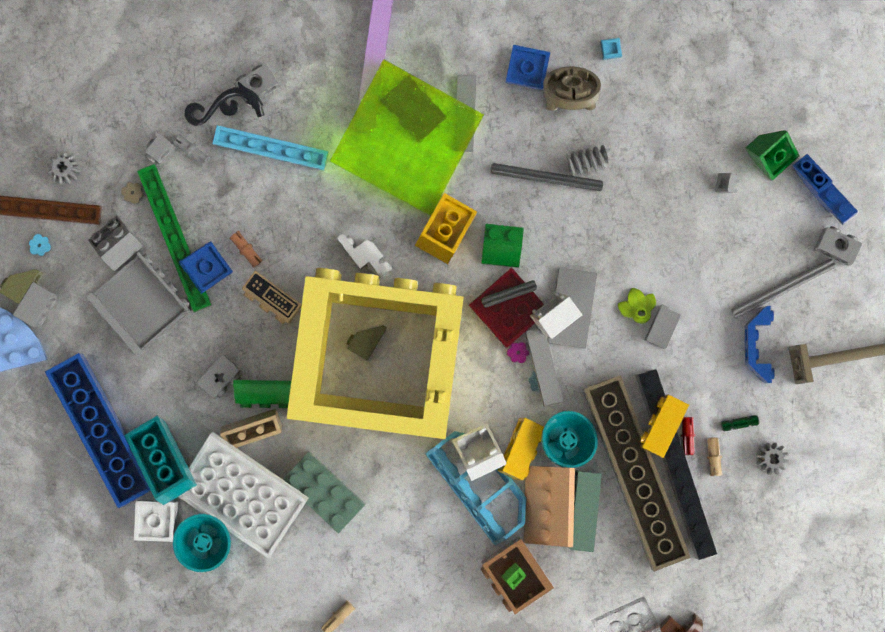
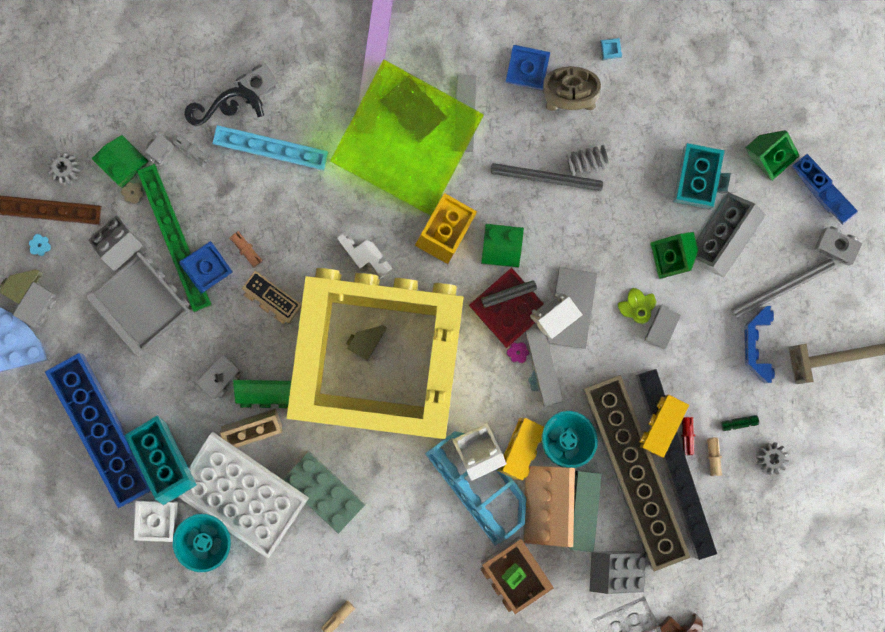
(120, 160): none -> green slope
(617, 572): none -> dark grey brick
(675, 254): none -> green slope
(698, 176): none -> teal brick
(727, 233): none -> light grey slope

